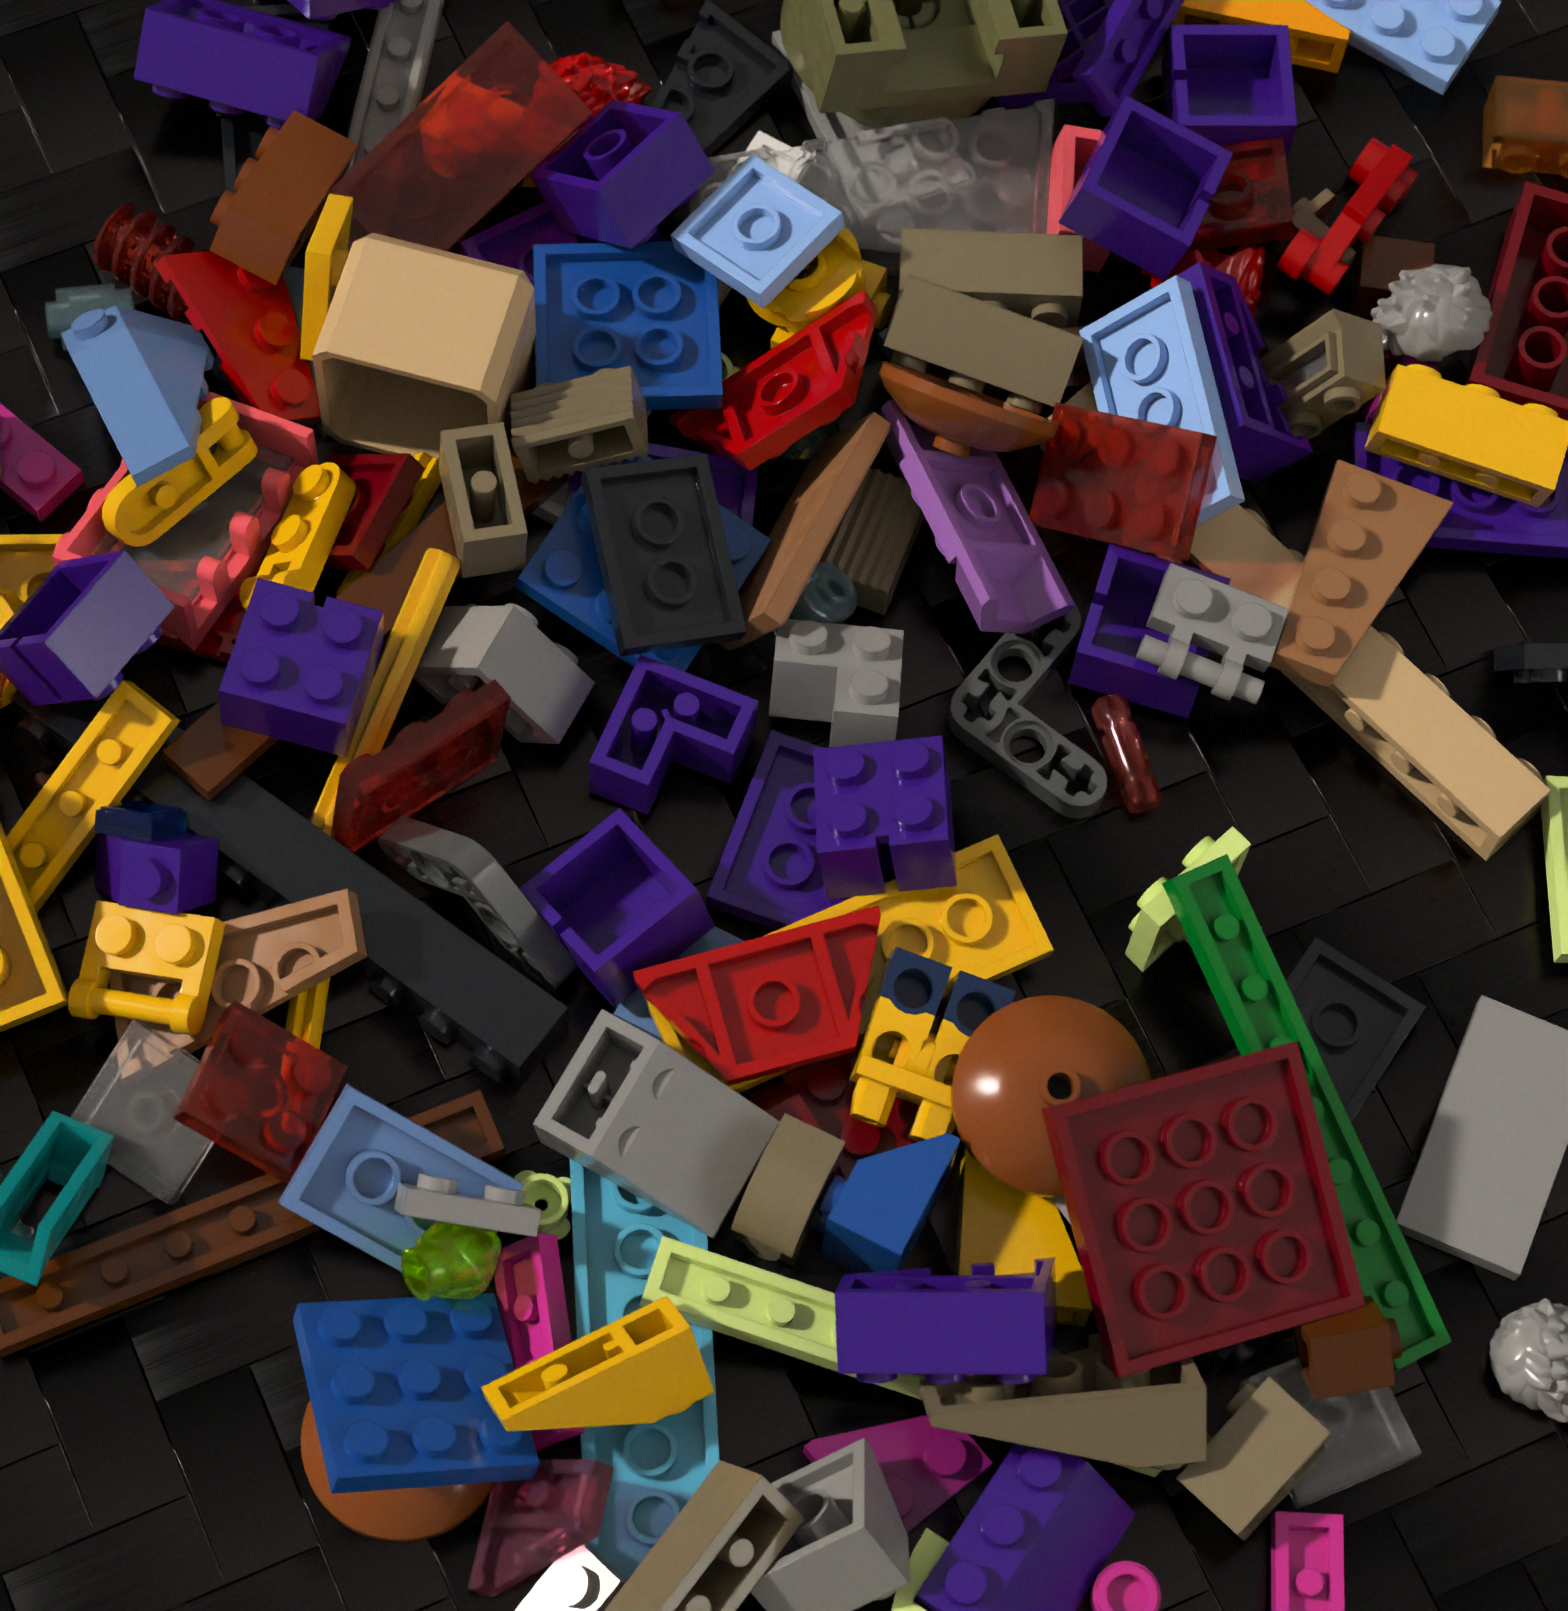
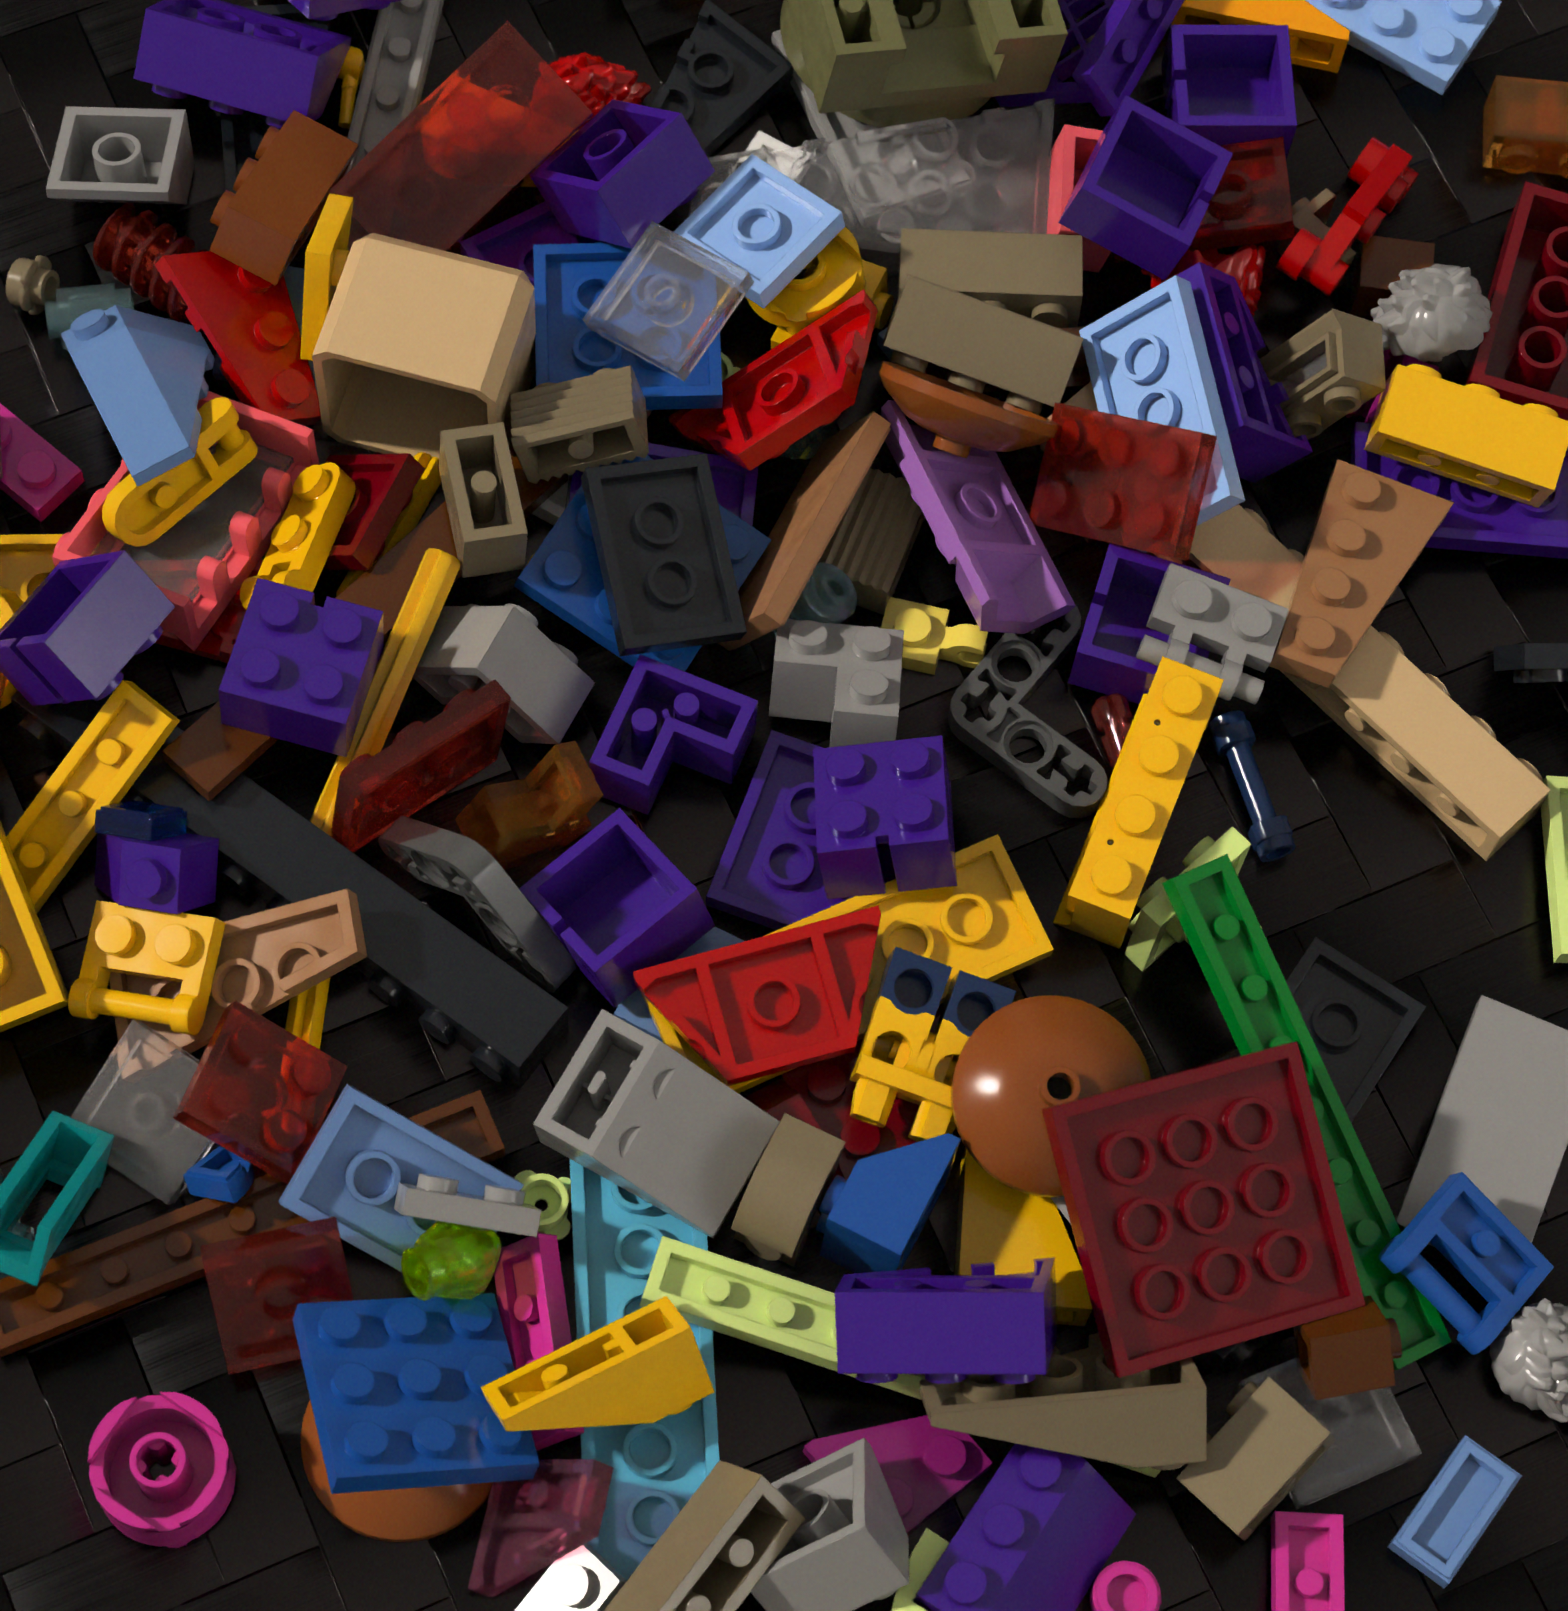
(32, 284): none -> dark tan plate
(122, 156): none -> light grey slope
(161, 1431): none -> dark pink brick
(220, 1176): none -> blue tile
(260, 1282): none -> clear red plate
(351, 74): none -> yellow hand
(534, 814): none -> clear orange brick
(668, 300): none -> clear plate
(930, 639): none -> light yellow plate
(1138, 803): none -> yellow window
(1269, 833): none -> dark blue bar
(1454, 1511): none -> medium blue tile
(1481, 1248): none -> blue plate

